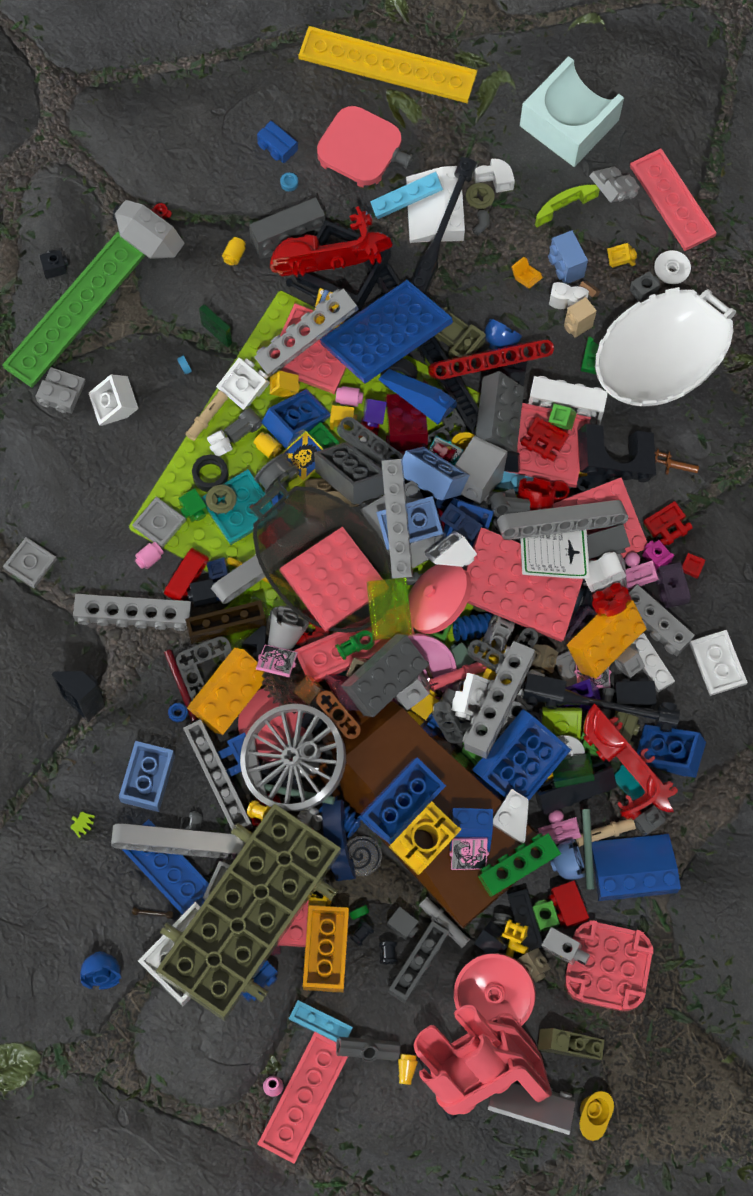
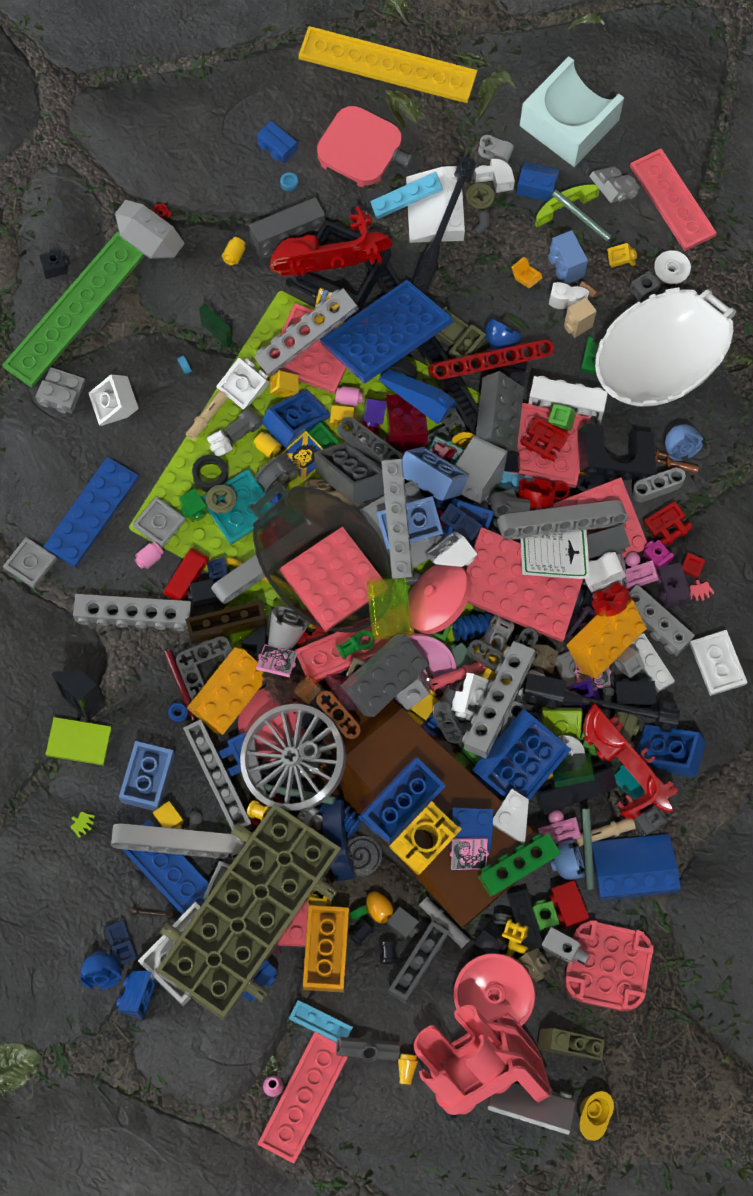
(78, 741): none -> lime tile
(91, 512): none -> blue plate
(120, 942): none -> dark blue slope
(136, 994): none -> blue slope
(168, 817): none -> yellow brick
(379, 907): none -> light orange animal
(495, 148): none -> light grey piece
(537, 182): none -> blue slope
(580, 214): none -> sand green bar
(663, 478): none -> light grey beam
(683, 441): none -> medium blue cylinder
(700, 590): none -> coral piece

